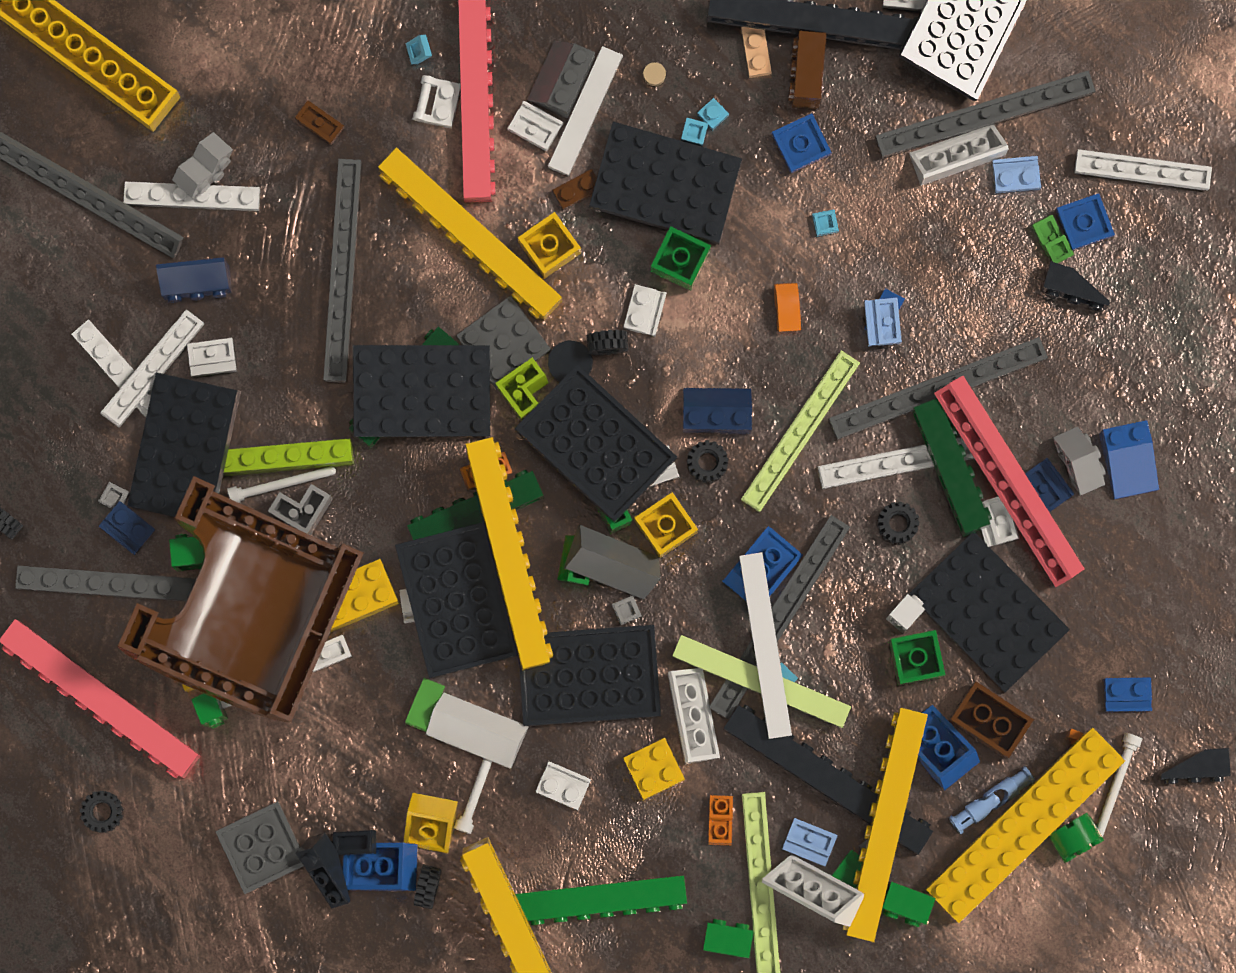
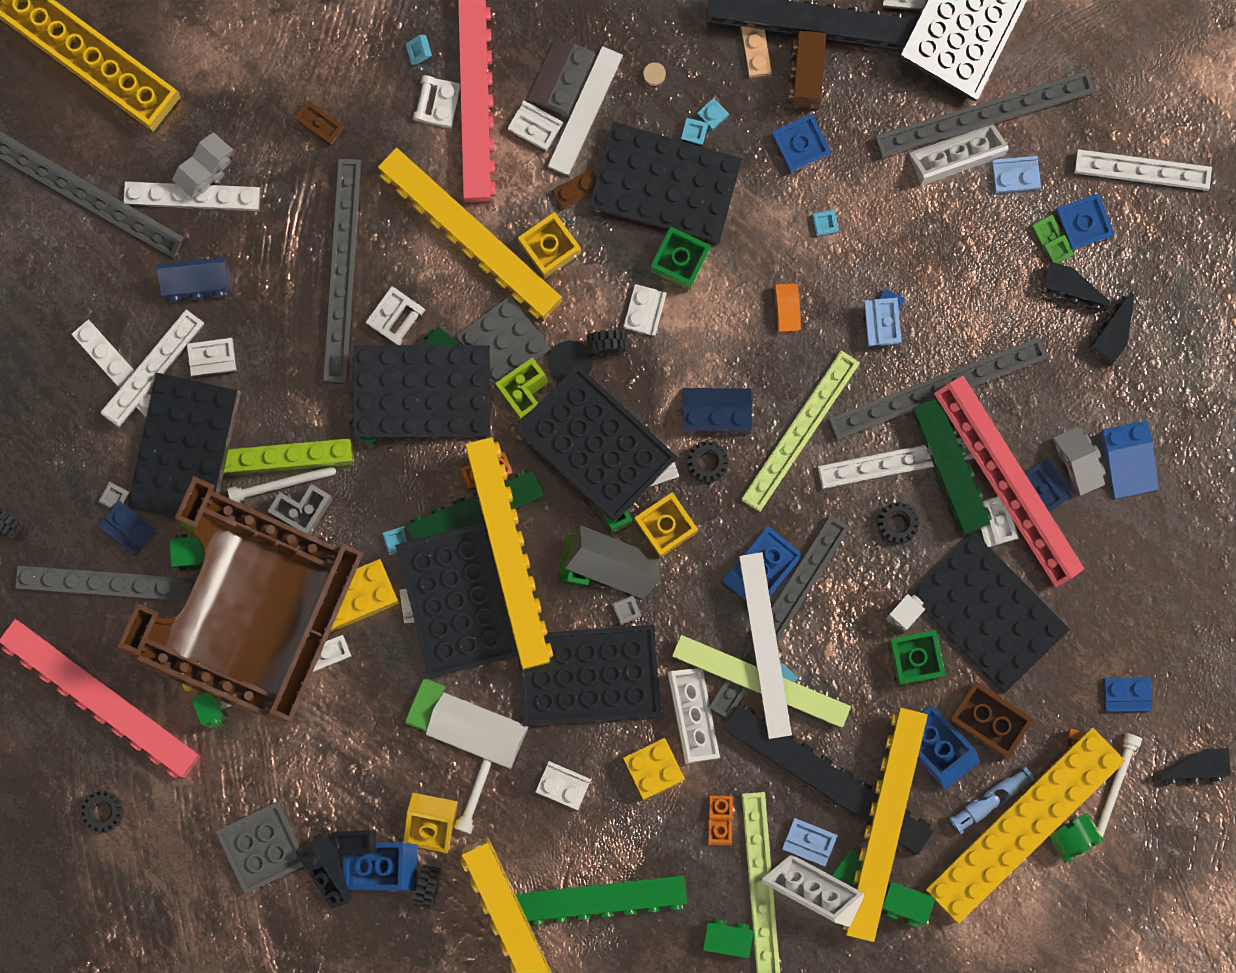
(389, 311): none -> white plate
(394, 537): none -> medium azure tile
(1115, 336): none -> black slope

